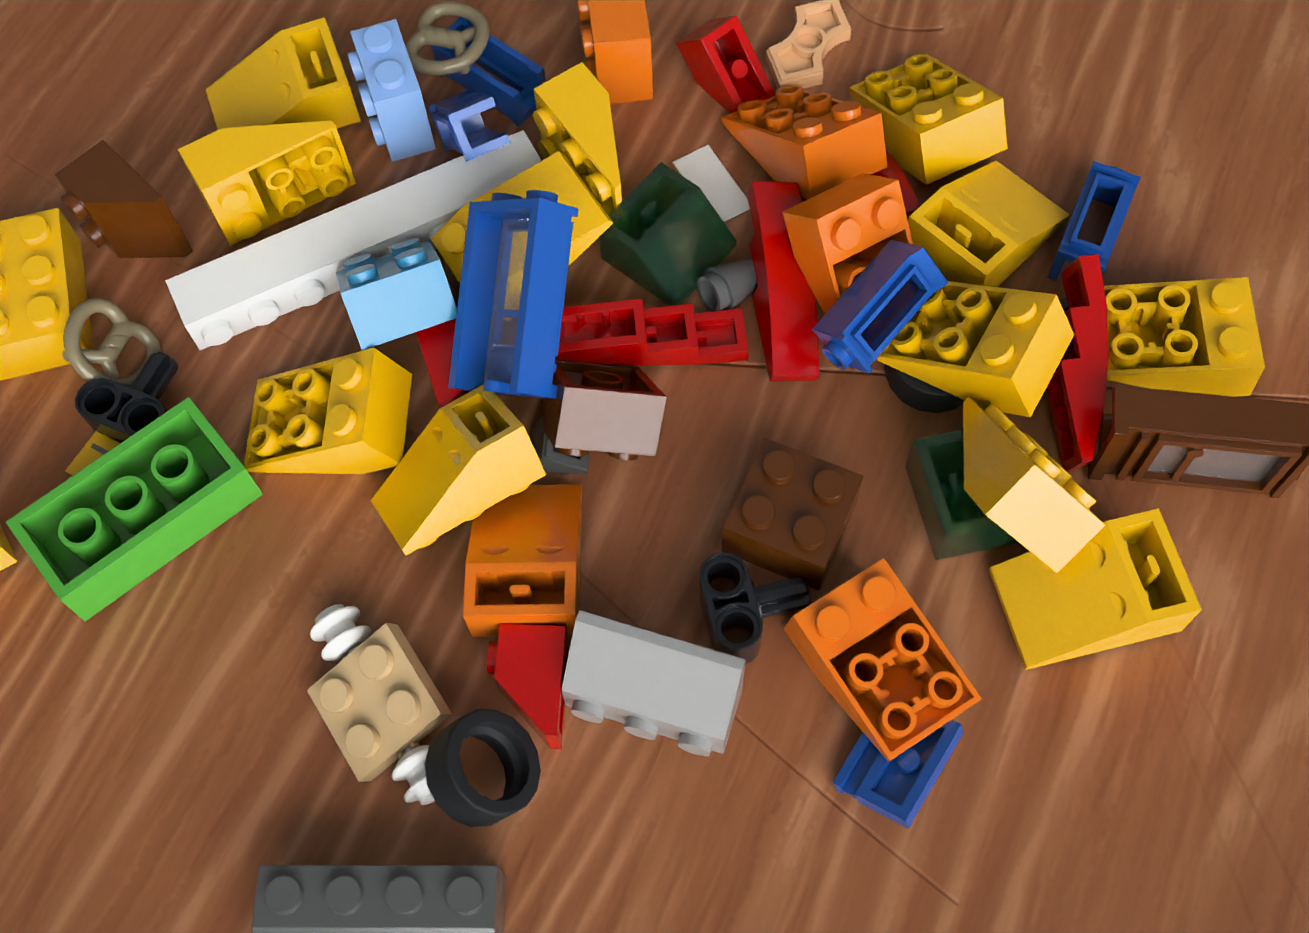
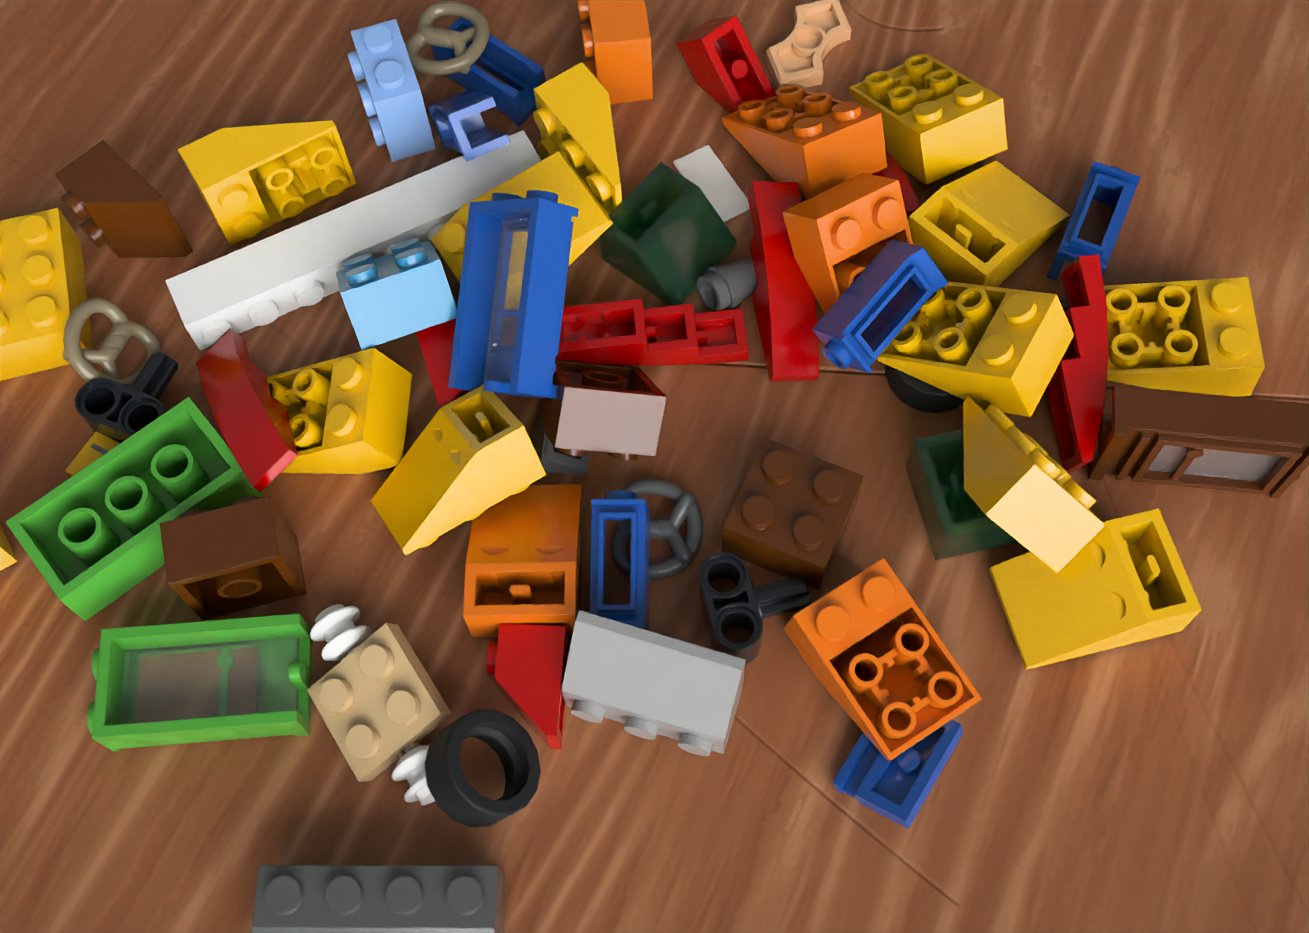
(202, 682): none -> door
(232, 557): none -> reddish brown brick
(245, 412): none -> red slope
(286, 81): yellow slope -> none
(621, 506): none -> blue window
(663, 529): none -> dark grey piece

